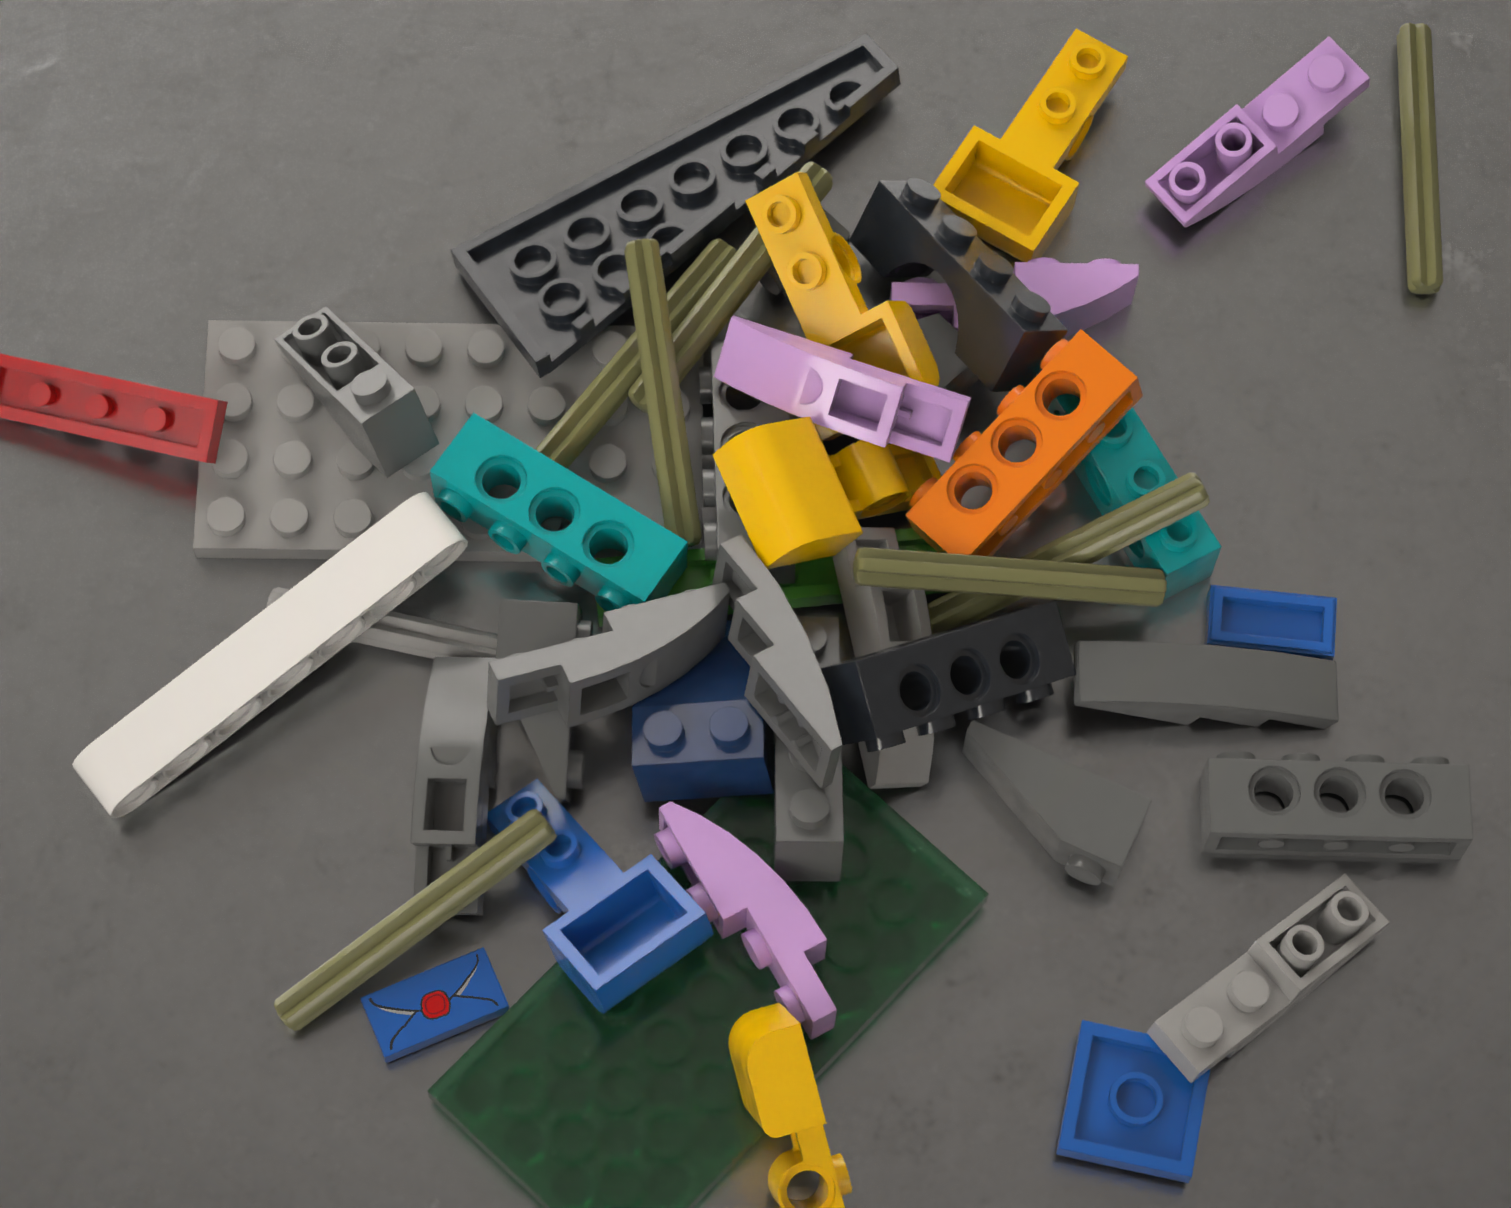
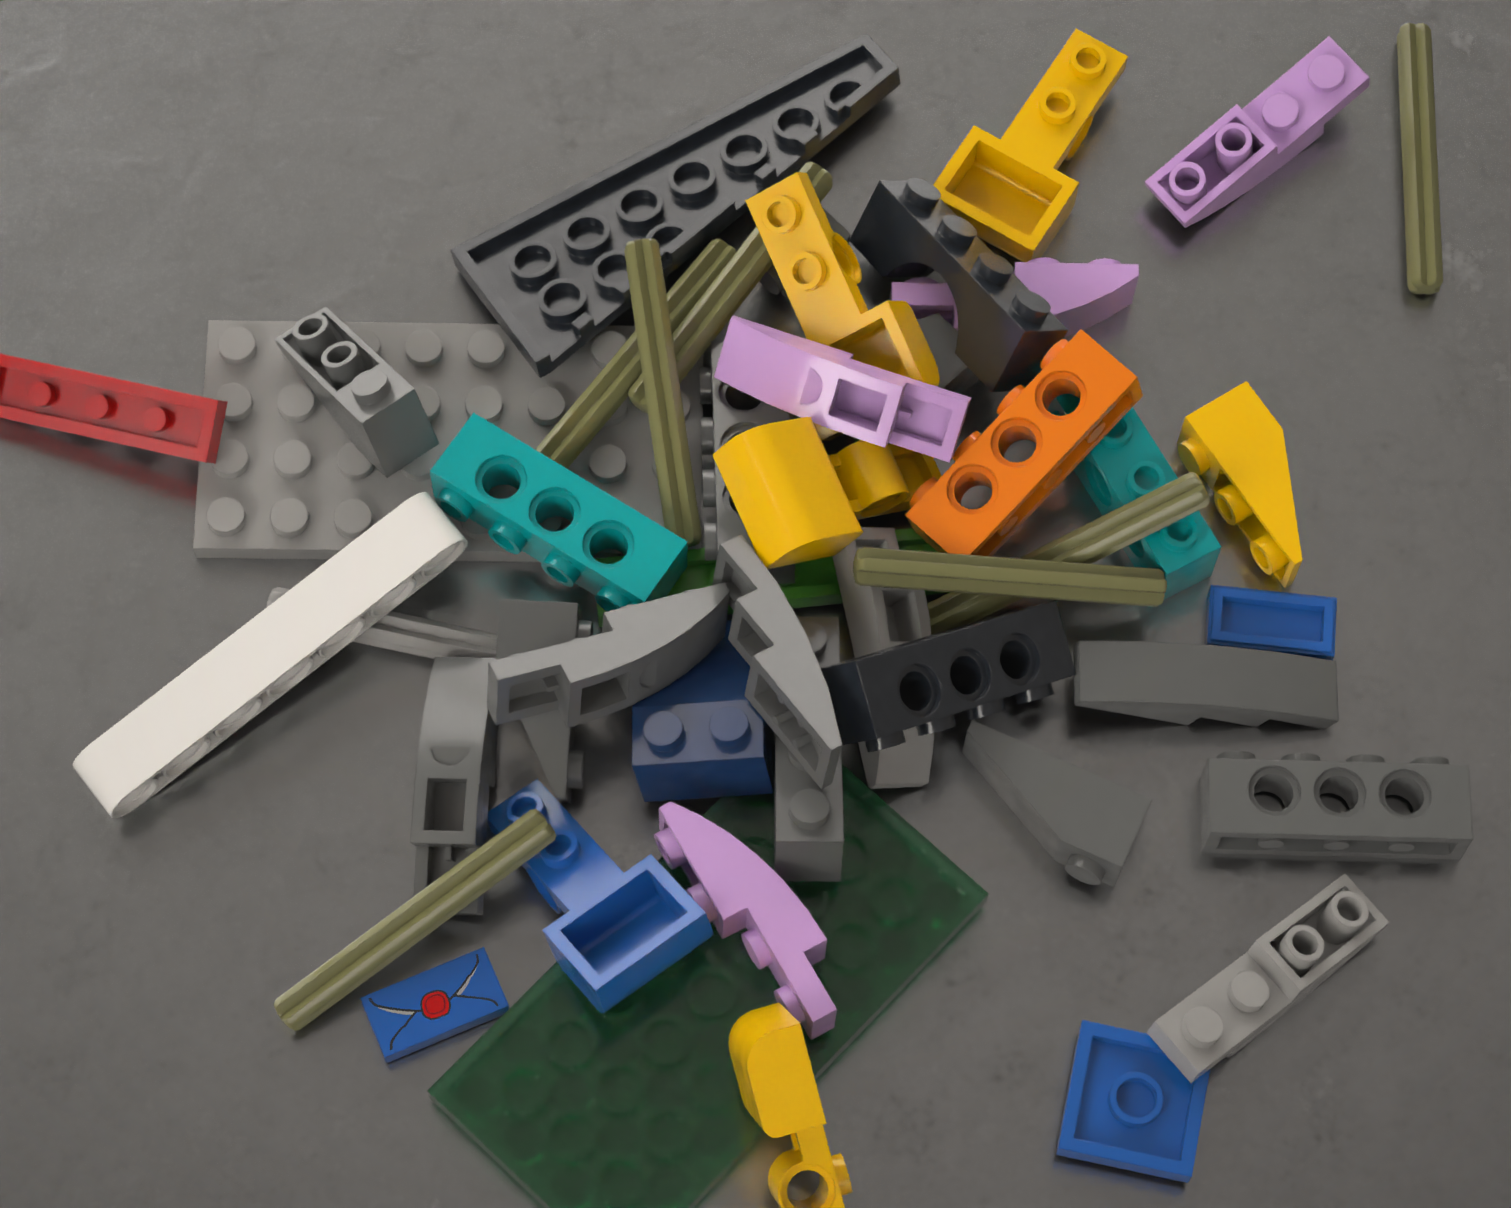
(1245, 464): none -> yellow slope

